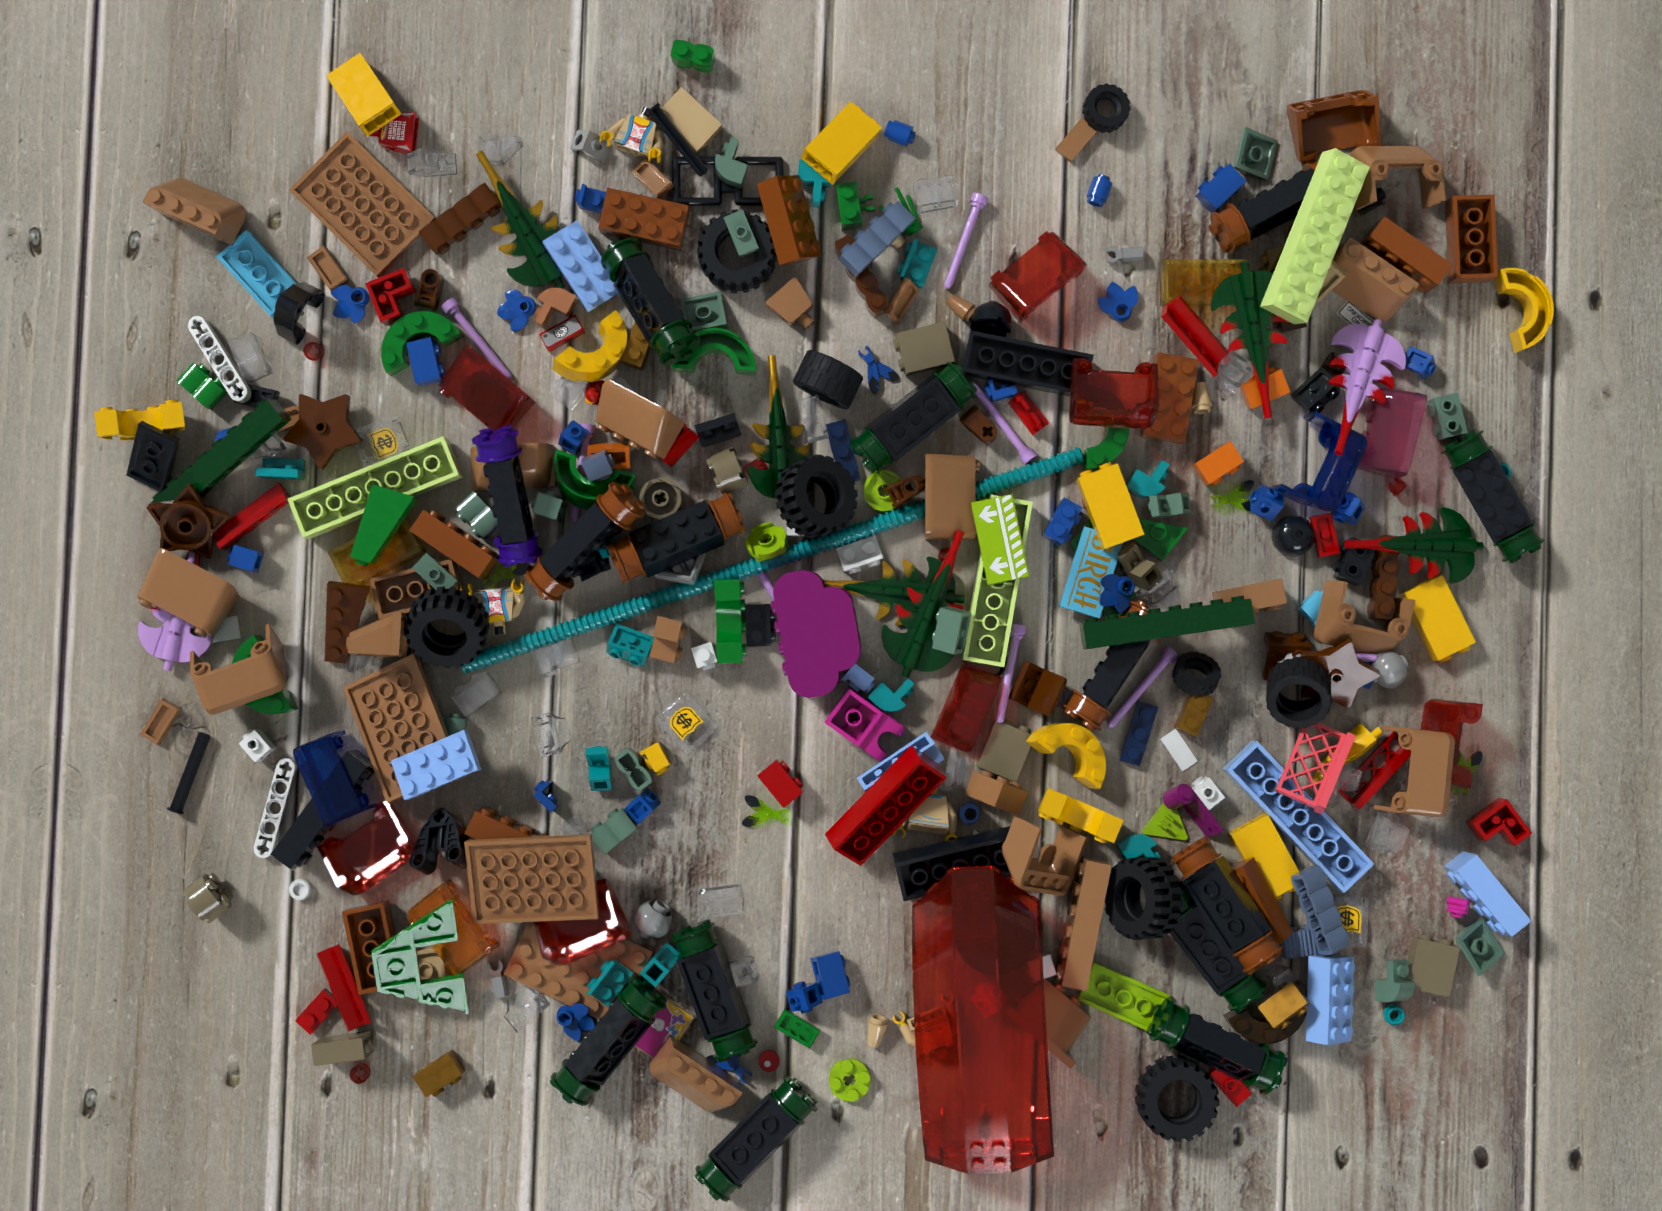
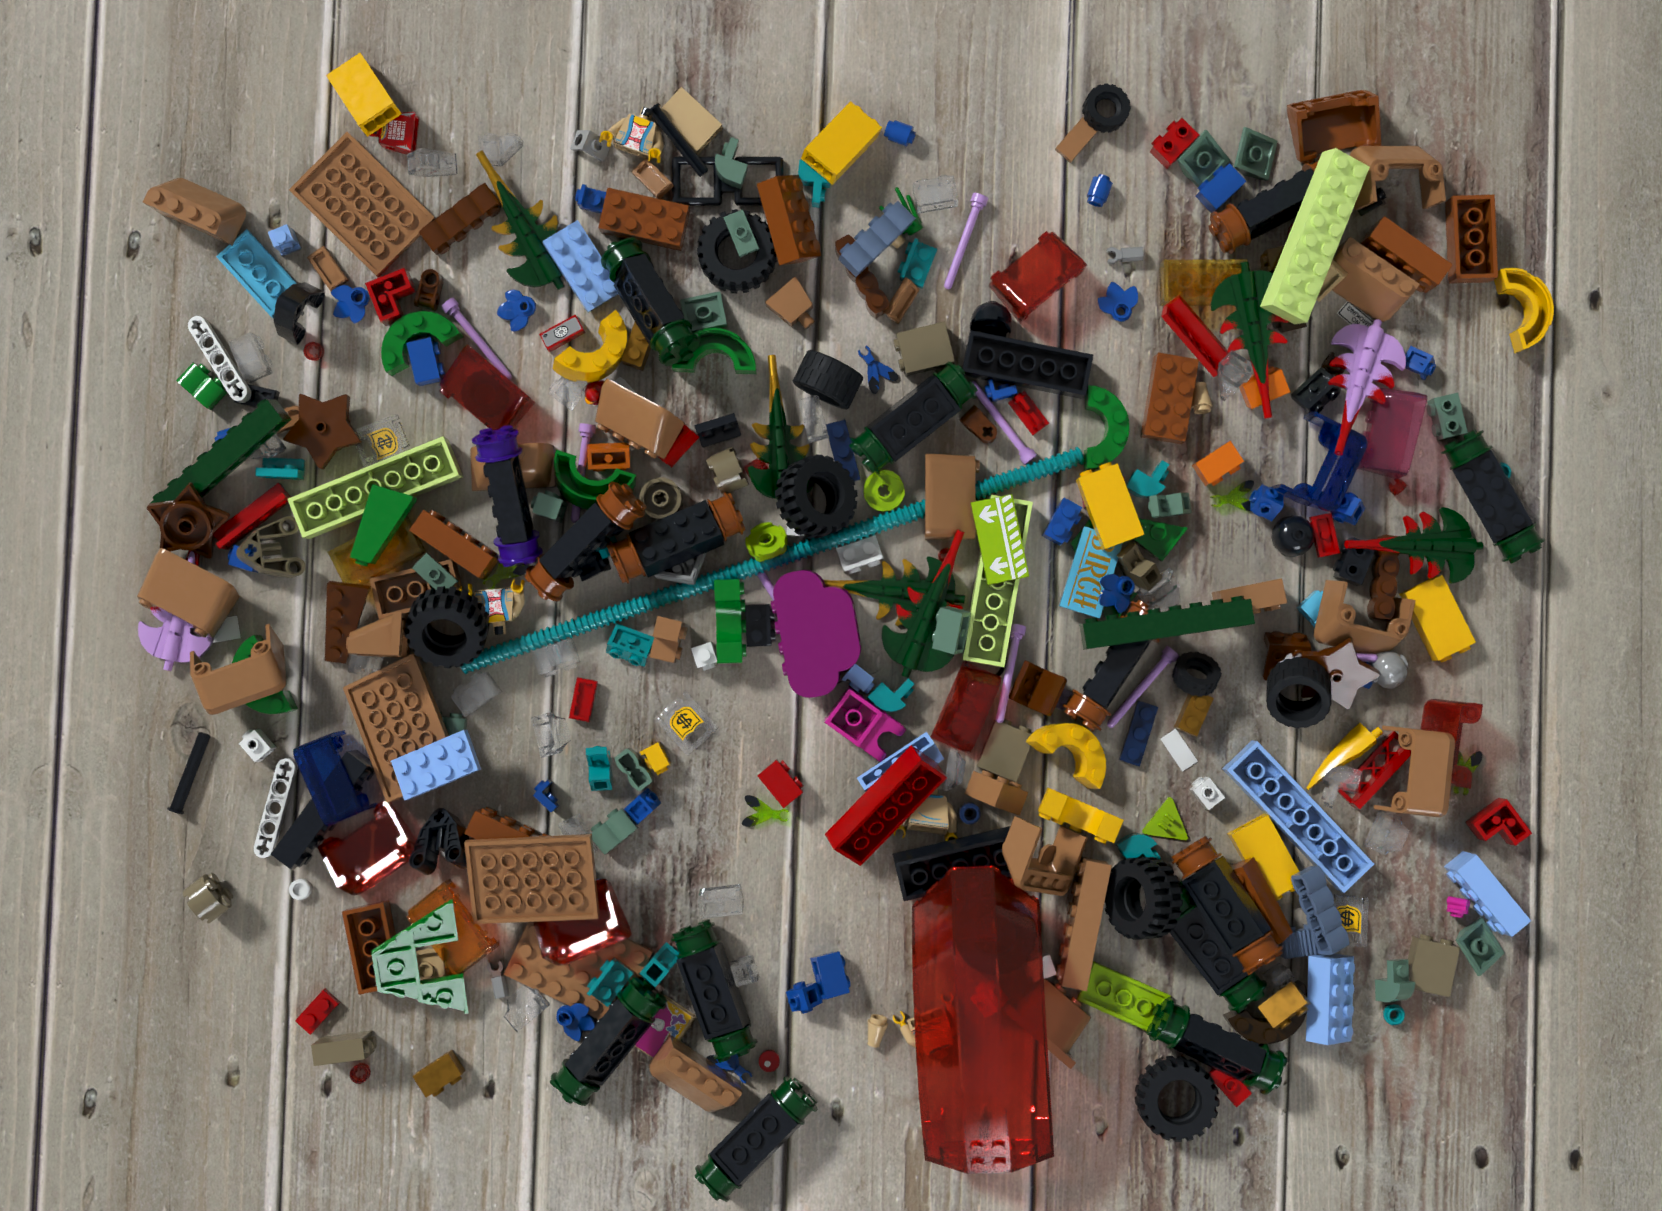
(124, 423): yellow brick -> none
(152, 456): black tile -> none
(160, 721): medium nougat tile -> none
(273, 566): none -> dark tan connector
(284, 240): none -> light blue brick
(343, 987): red fence -> none
(478, 514): sand green brick -> none
(557, 300): nougat brick -> none
(572, 437): blue bracket -> none
(583, 699): none -> red plate
(598, 466): sand blue brick -> none
(653, 919): light grey plant -> none
(697, 56): green brick -> none
(797, 1028): green plate -> none
(845, 1068): lime plate -> none
(850, 207): green brick -> none
(902, 490): reddish brown piece -> none
(961, 307): medium nougat cone -> none
(1113, 396): clear red windscreen -> none
(1173, 143): none -> red brick
(1185, 797): magenta door -> none
(1202, 159): none -> sand green slope
(1329, 777): coral fence -> none

